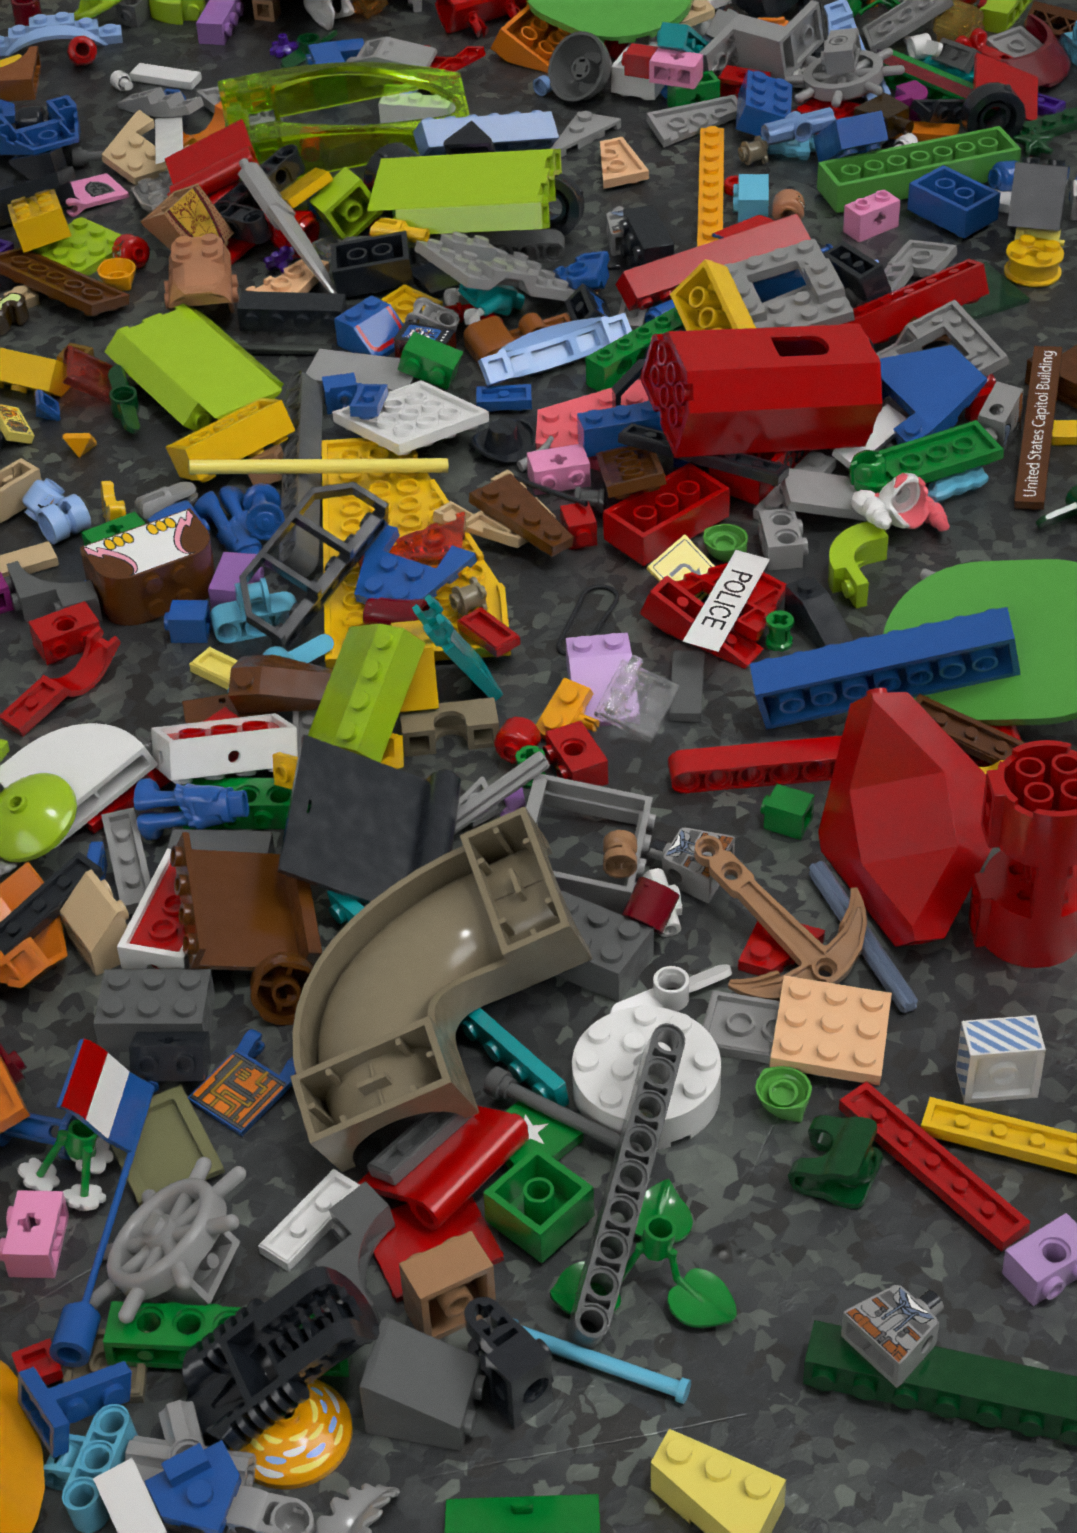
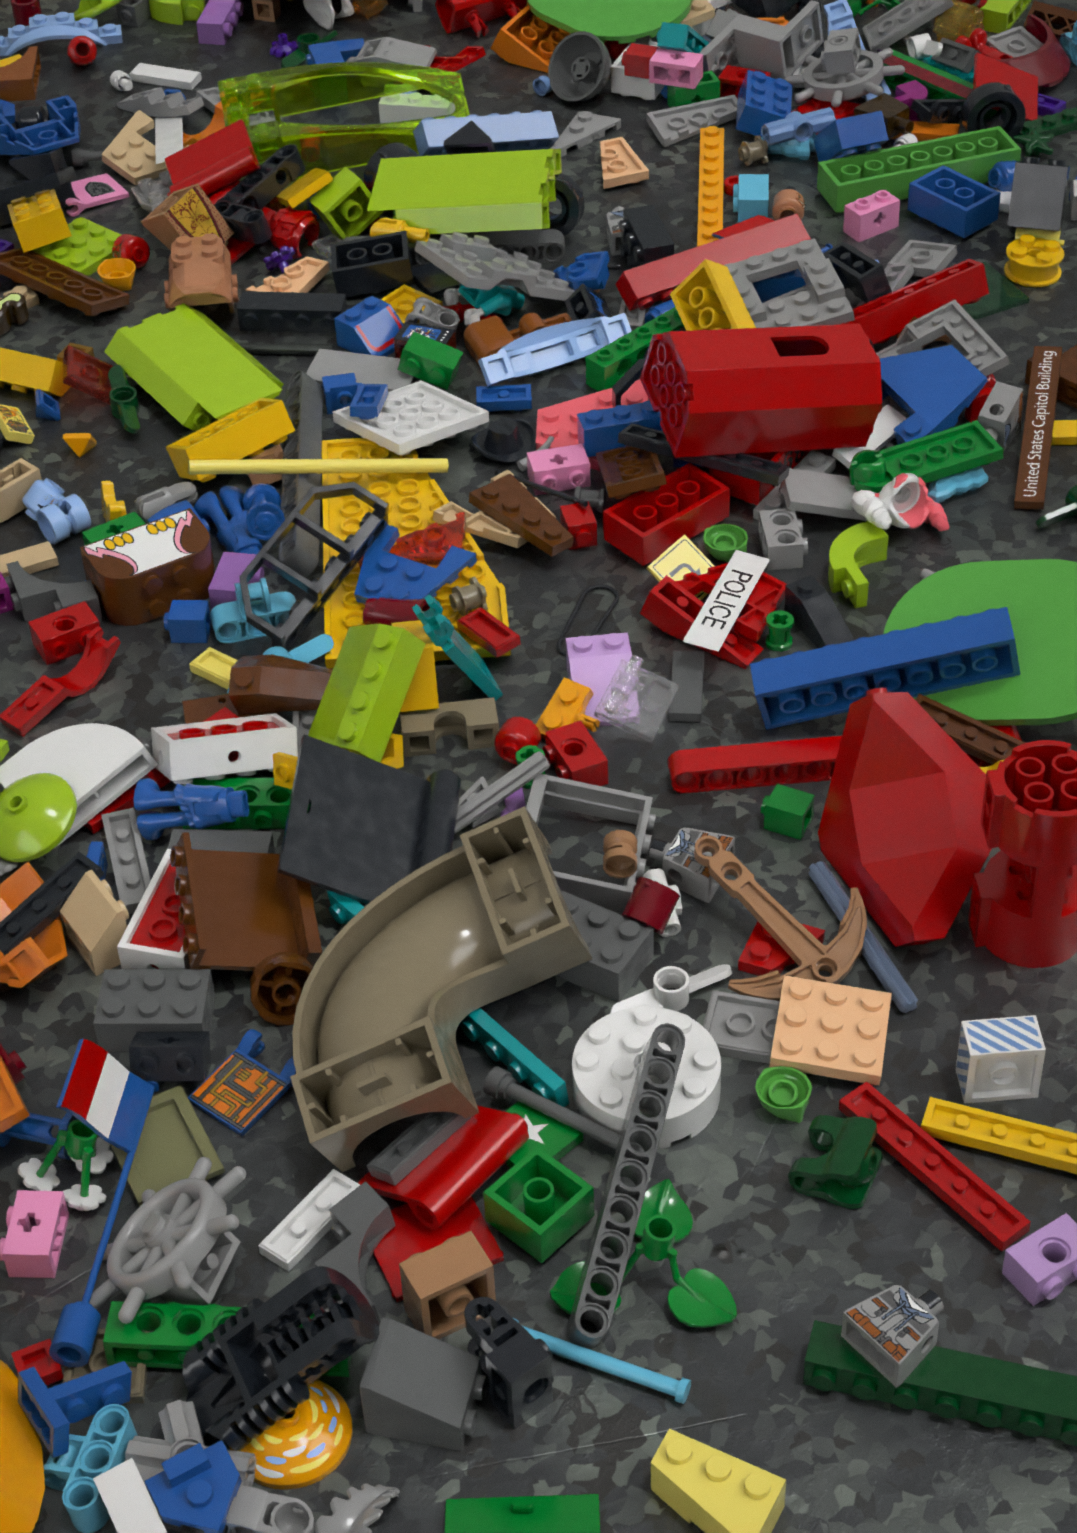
(282, 218): light grey piece -> none

